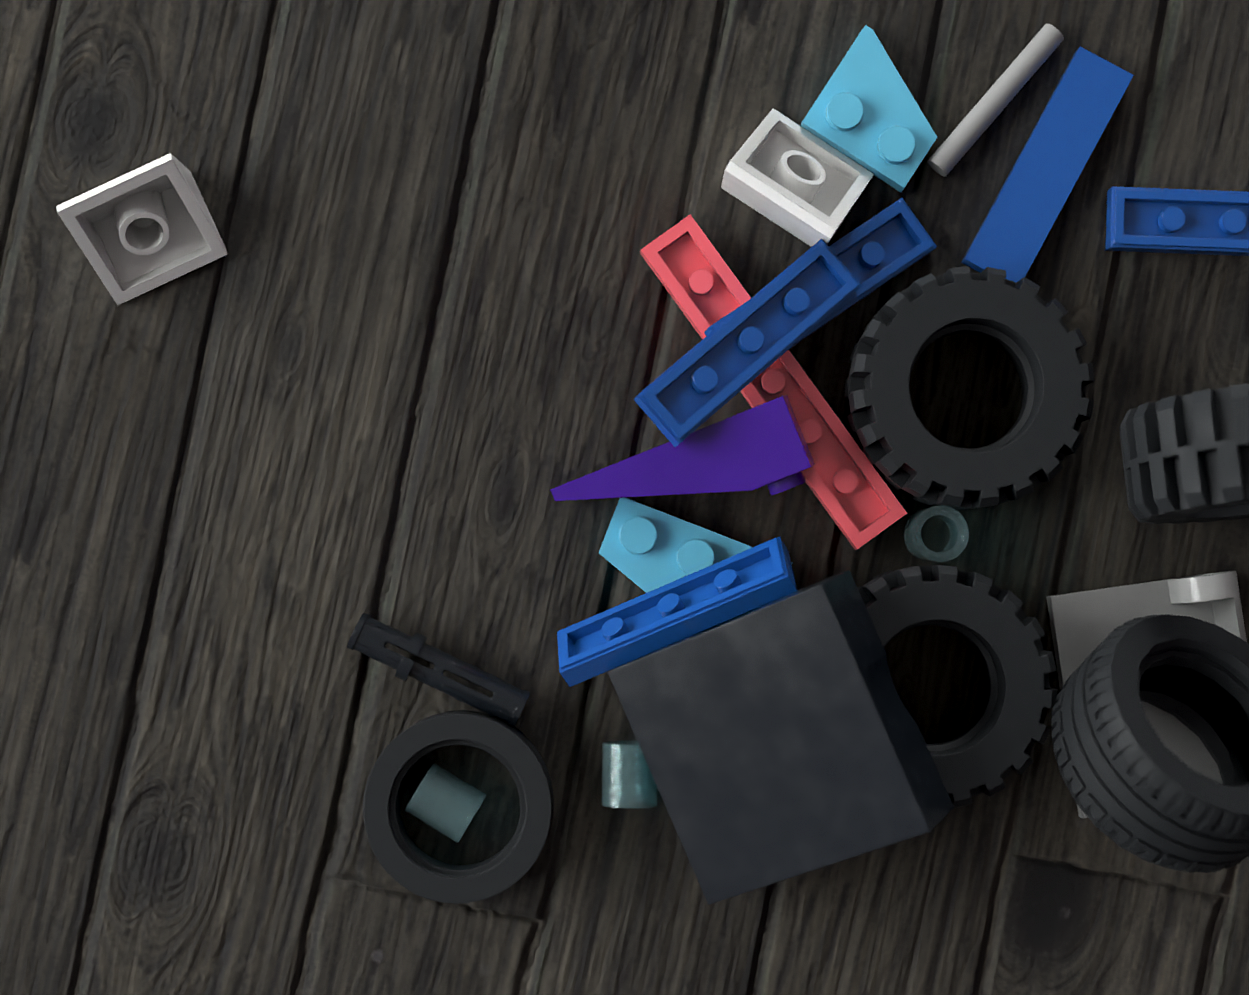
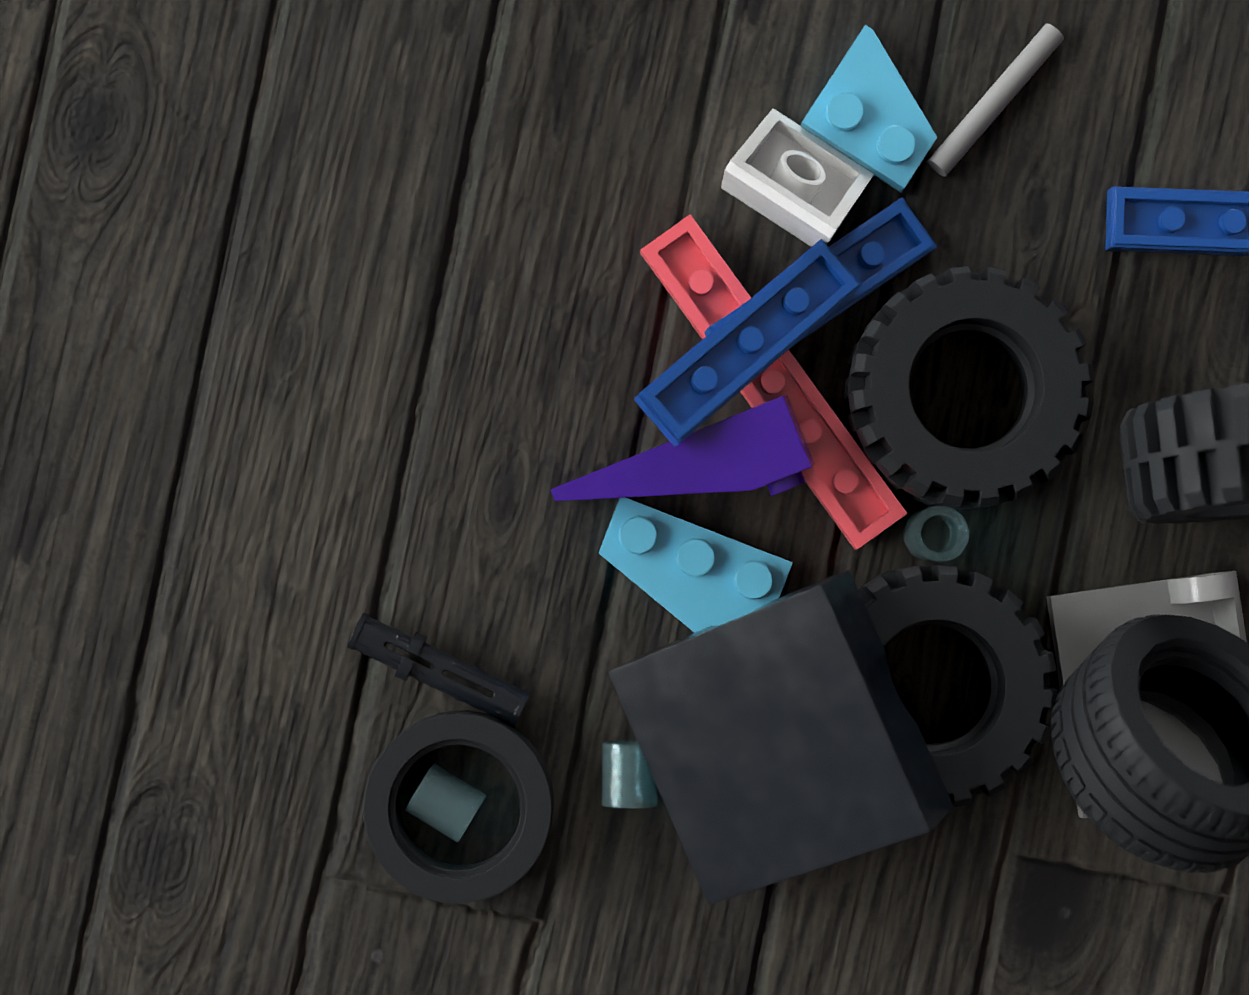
(144, 228): white slope -> none
(675, 611): blue tile -> none
(1048, 166): blue tile -> none

